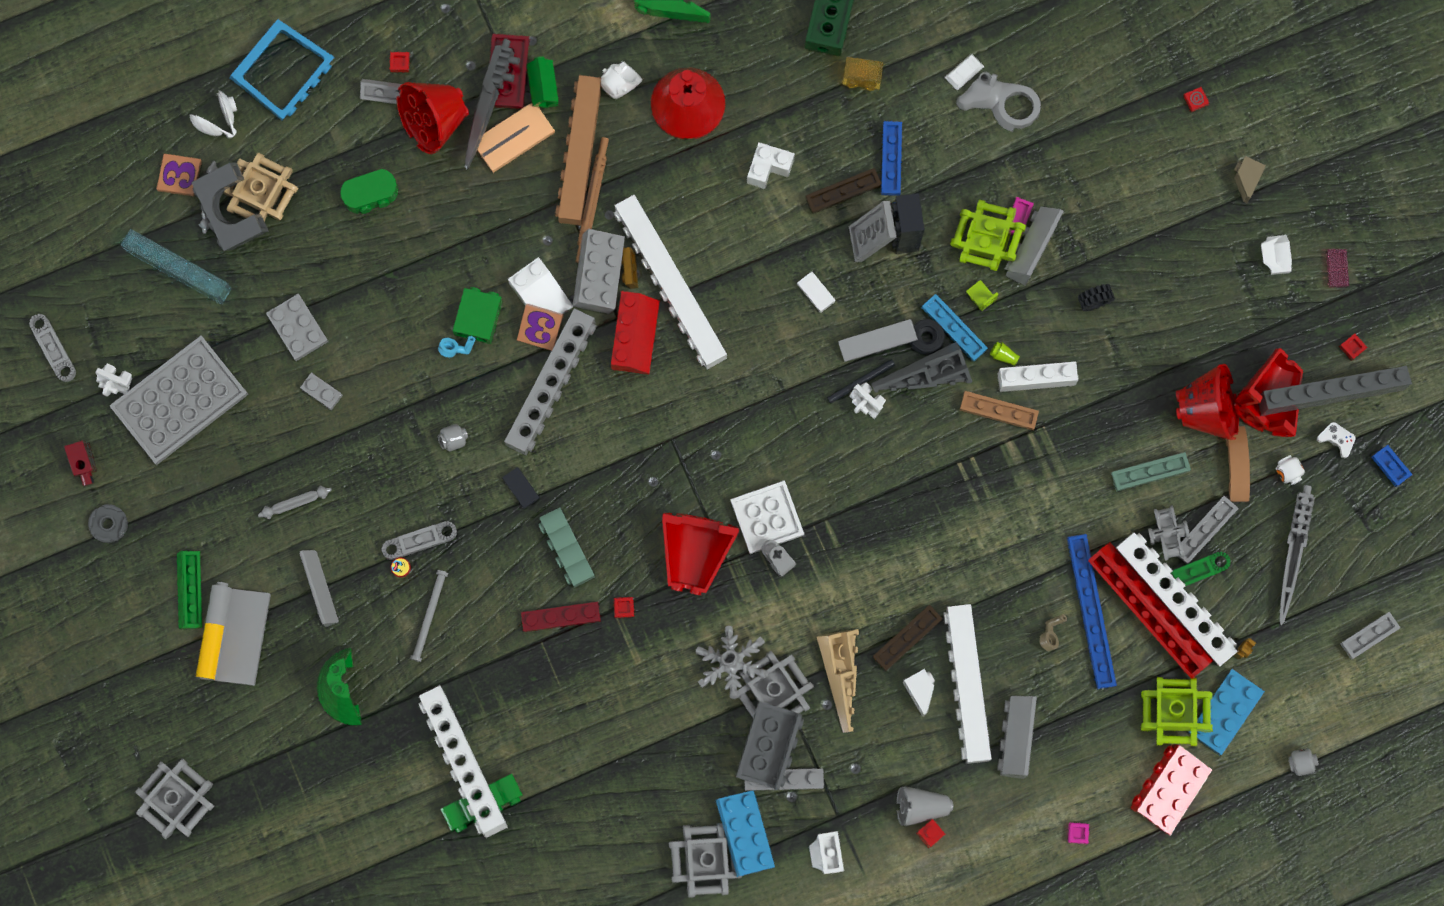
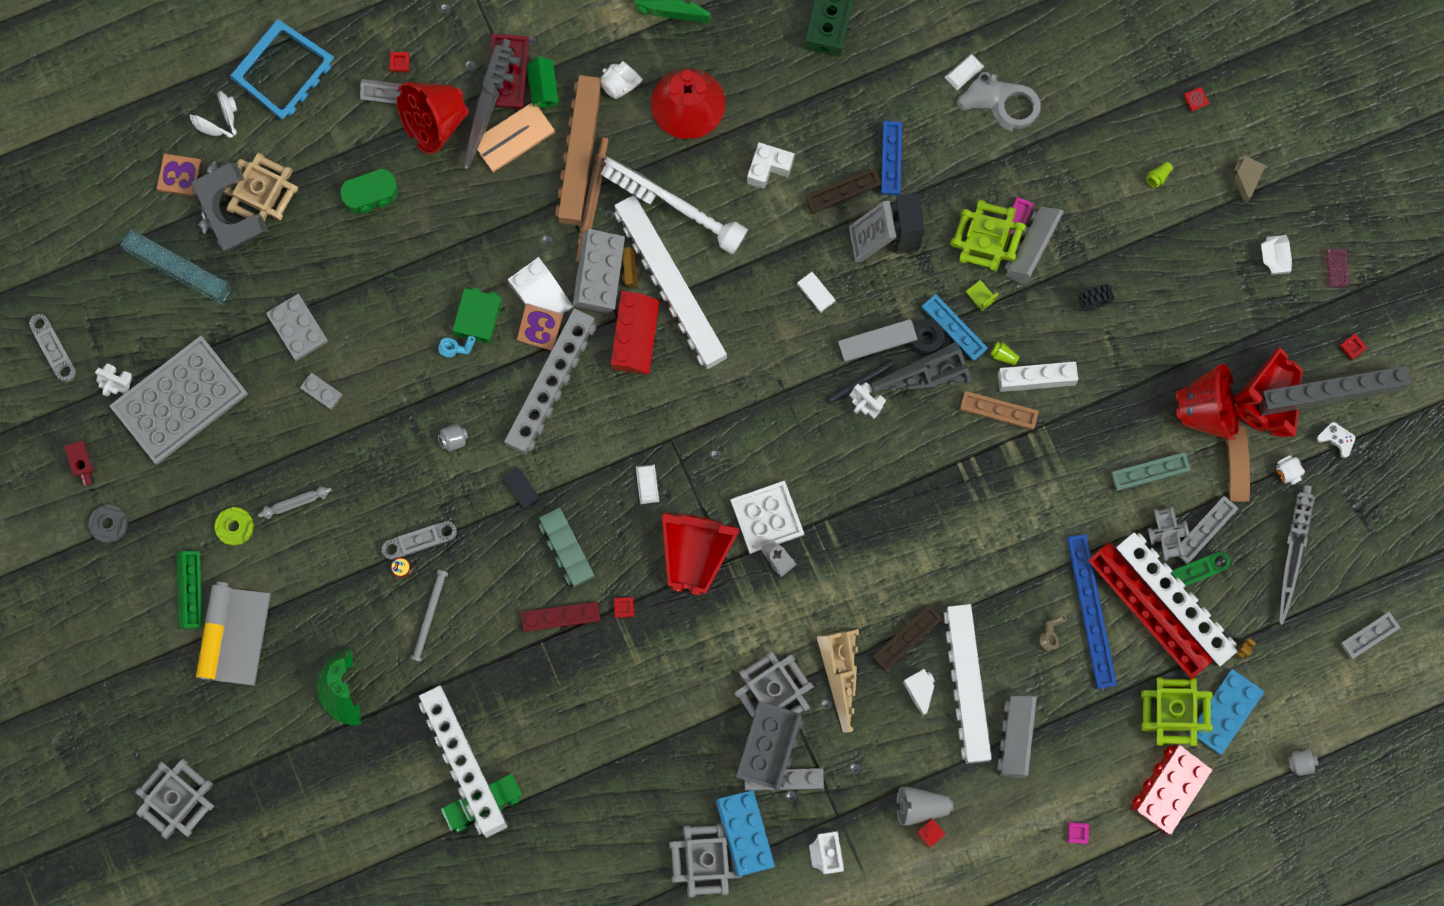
(234, 537): none -> lime tile
(319, 587): light grey slope -> none
(647, 484): none -> white tile
(728, 236): none -> white piece
(731, 662): light grey piece -> none
(862, 73): clear yellow brick -> none
(1158, 175): none -> lime cone
(1391, 465): blue plate -> none

